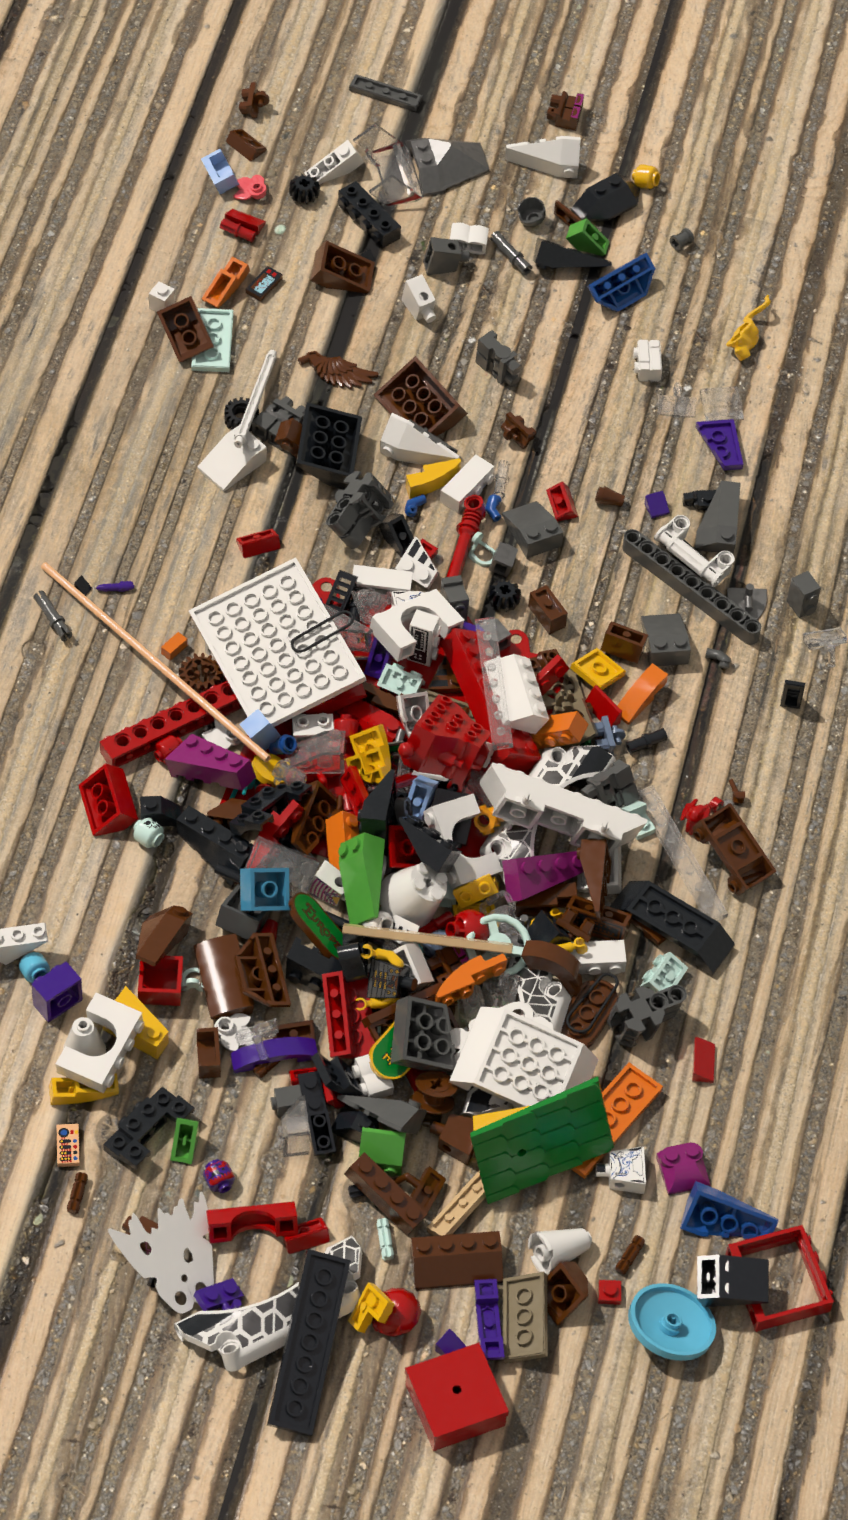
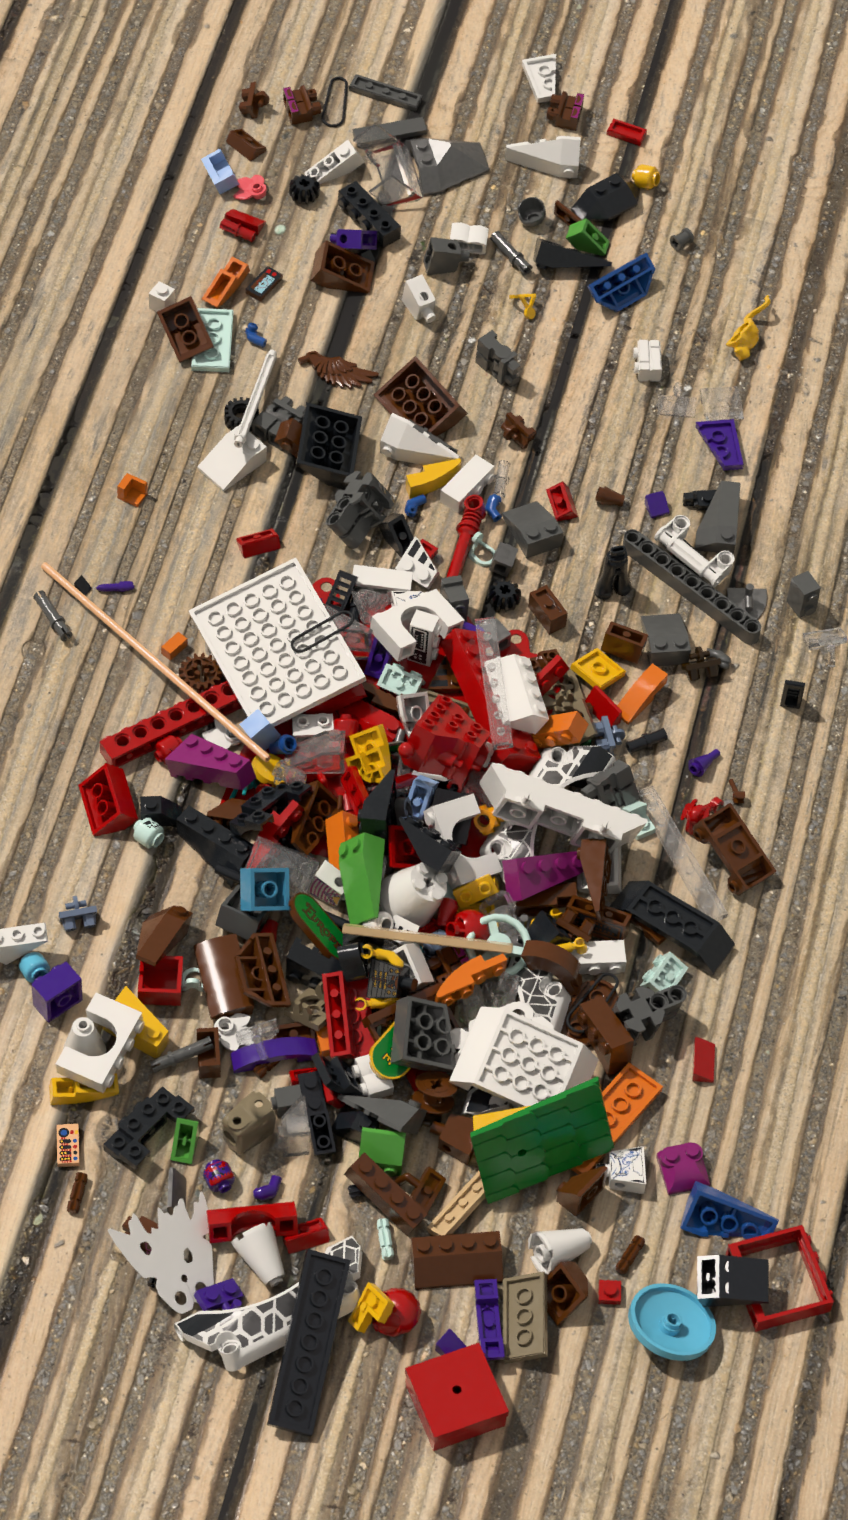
(68, 917): none -> sand blue hips
(132, 490): none -> orange panel
(176, 1189): none -> flat silver slope
(181, 1054): none -> dark grey pin
(247, 1124): none -> dark tan piece
(253, 337): none -> blue arm
(261, 1253): none -> white cone
(268, 1191): none -> dark purple arm
(299, 104): none -> reddish brown hips
(305, 1016): none -> dark tan piece
(323, 1041): none -> orange piece
(344, 102): none -> black piece
(355, 239): none -> dark purple torso
(400, 129): none -> dark grey tile
(446, 912): none -> red cone
(529, 311): none -> yellow piece
(541, 76): none -> white wing
(581, 1190): none -> reddish brown slope
(606, 1034): none -> reddish brown wedge
(614, 574): none -> black piece
(626, 132): none -> red tile
(692, 668): none -> dark brown hips
(700, 764): none -> dark purple cone

